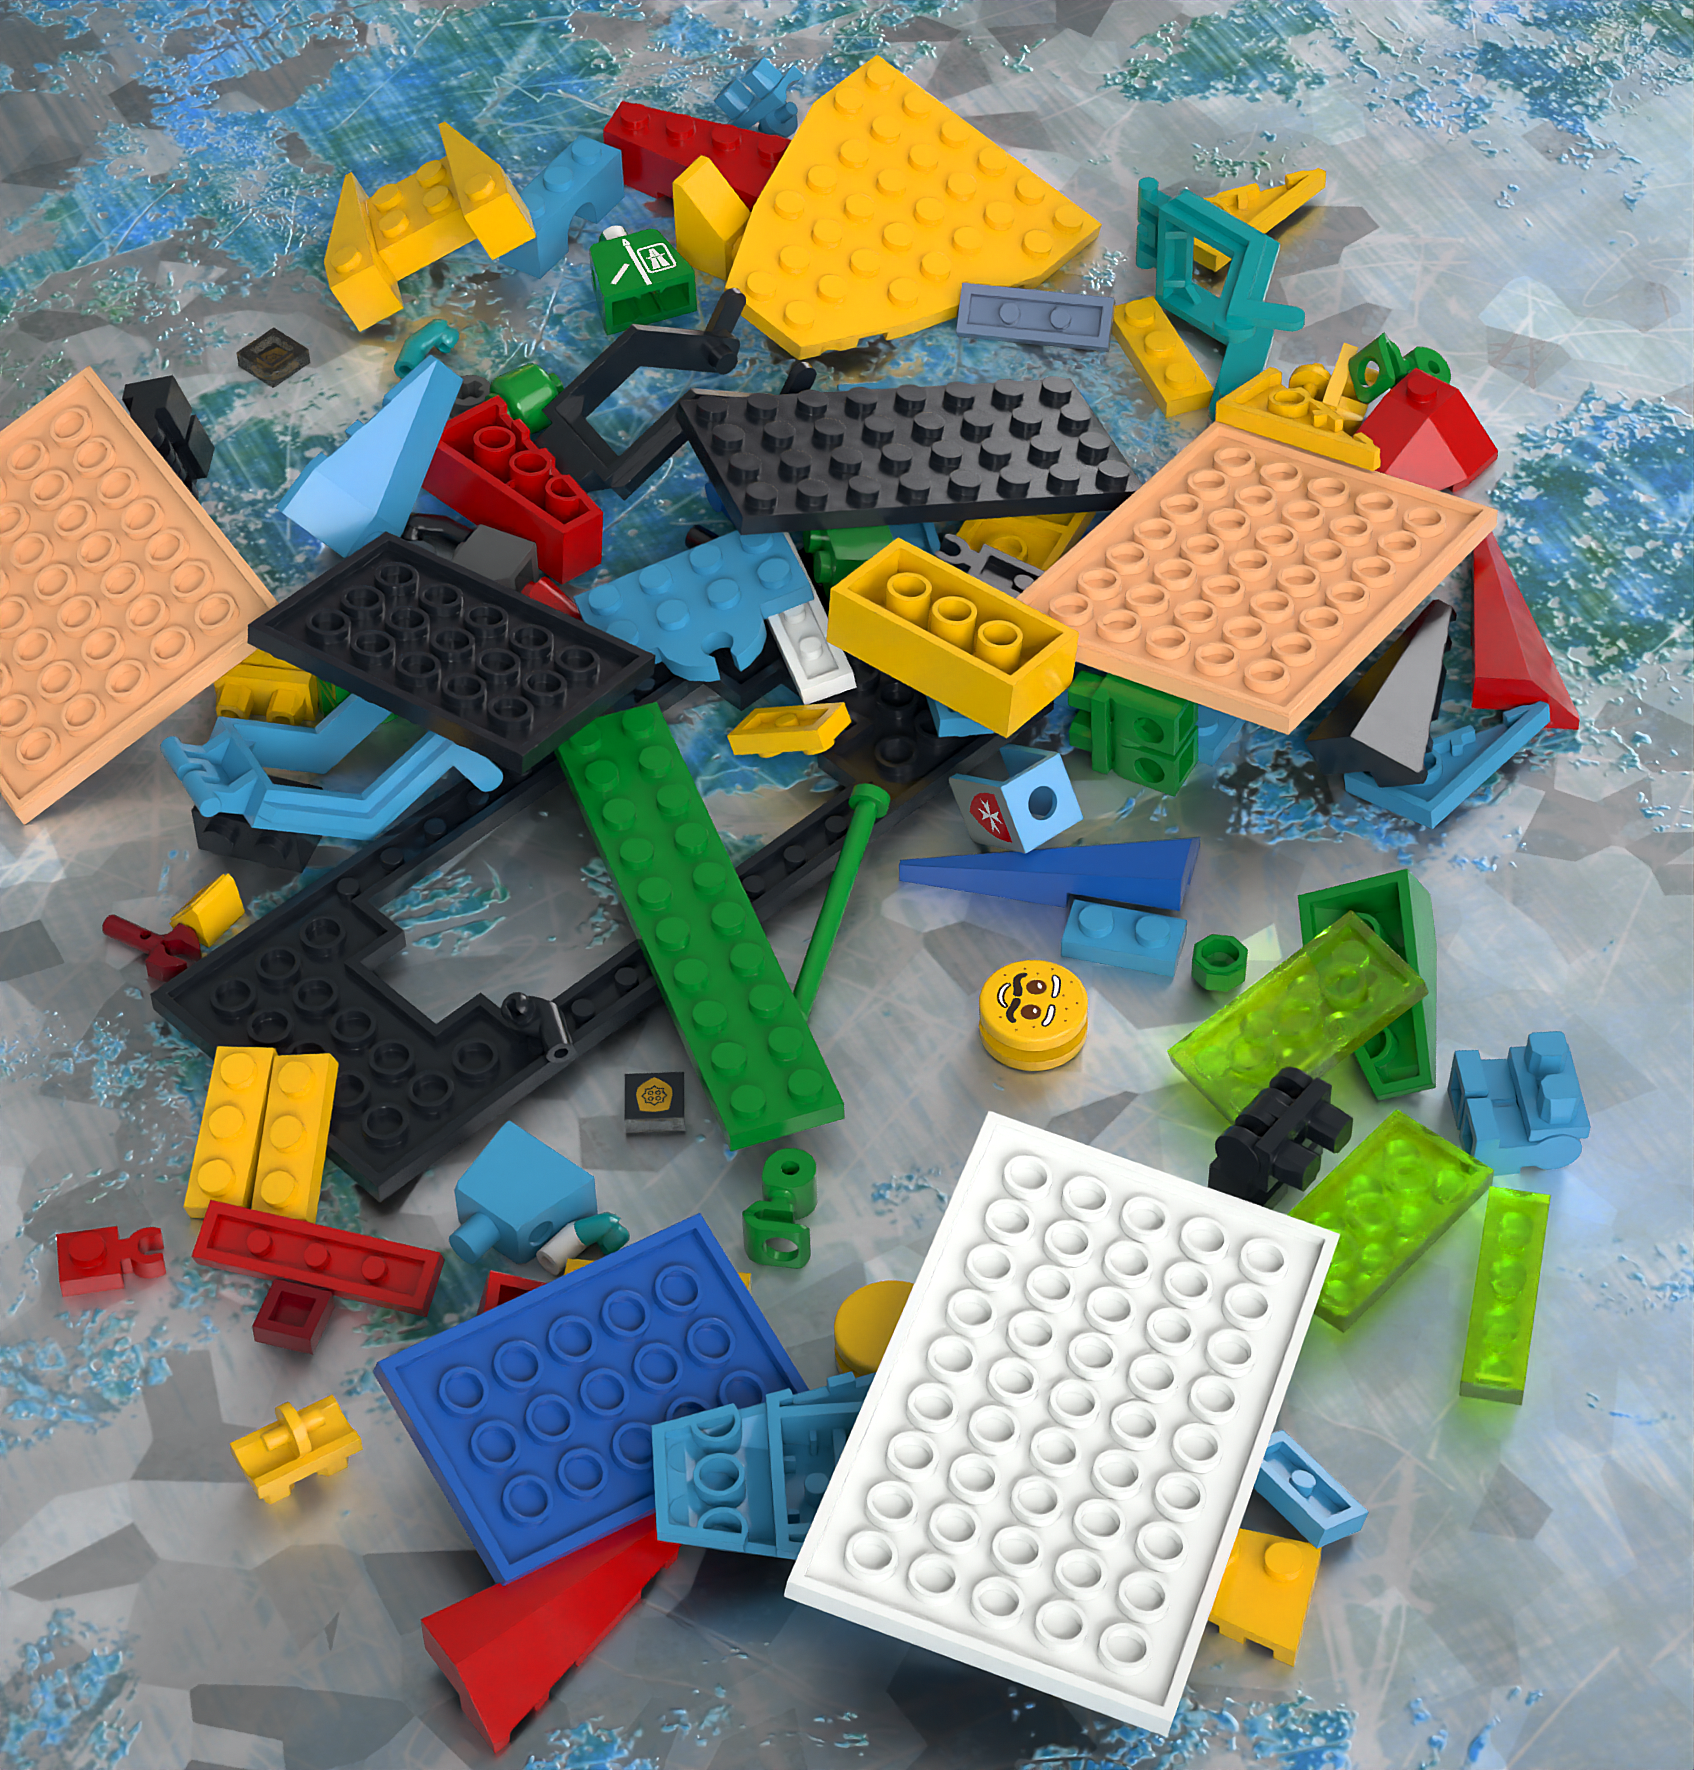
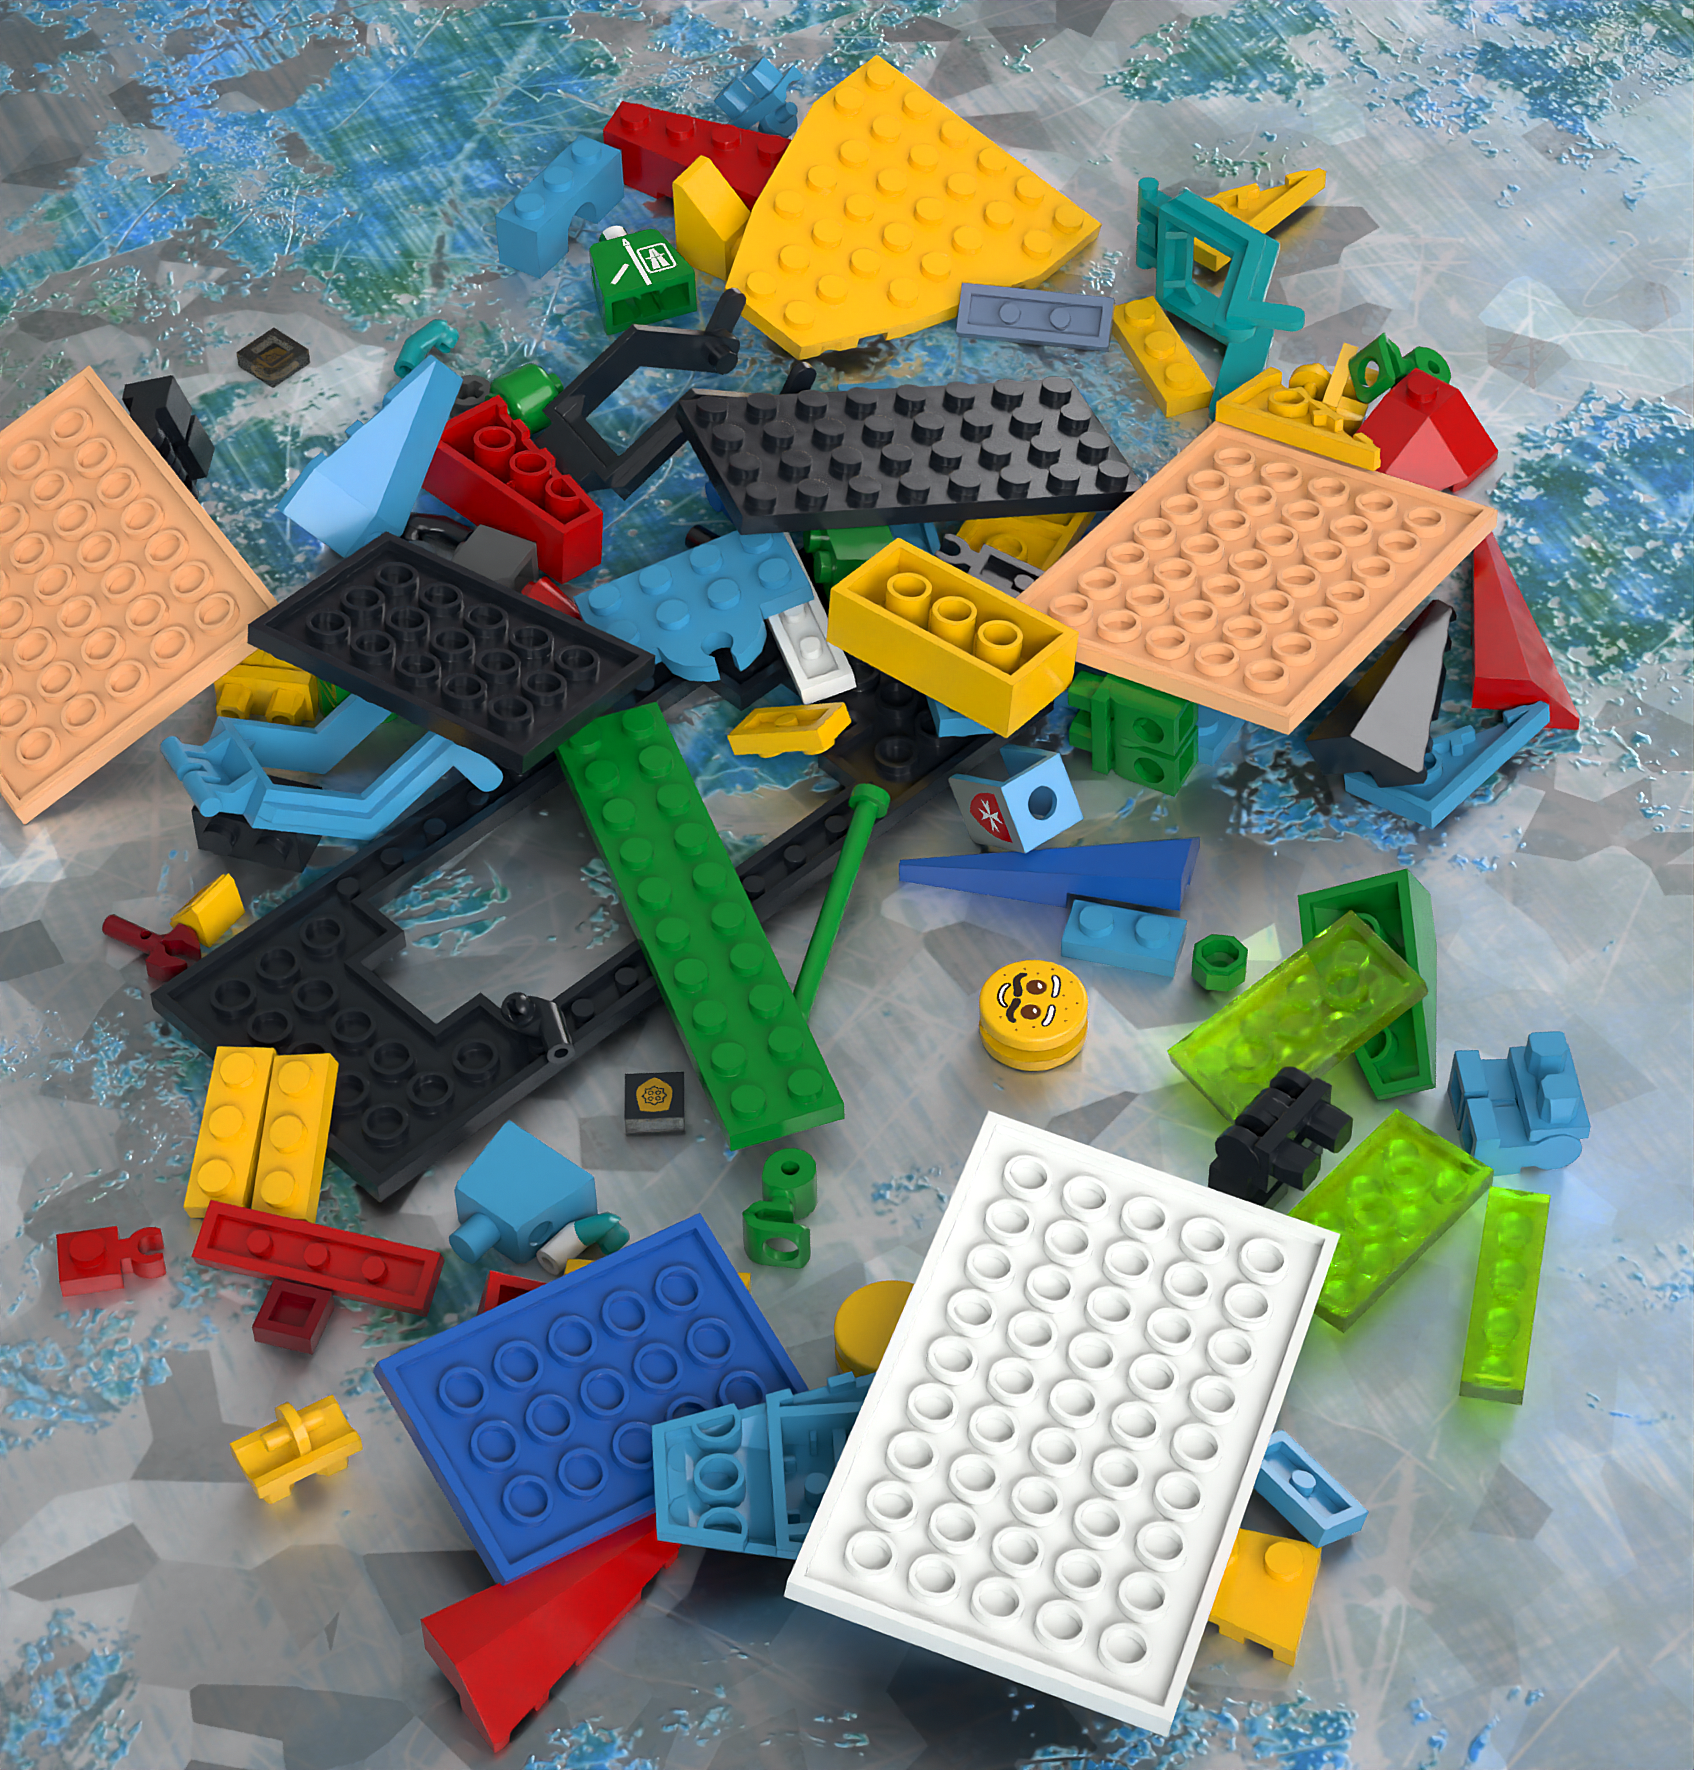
(417, 223): yellow wedge -> none

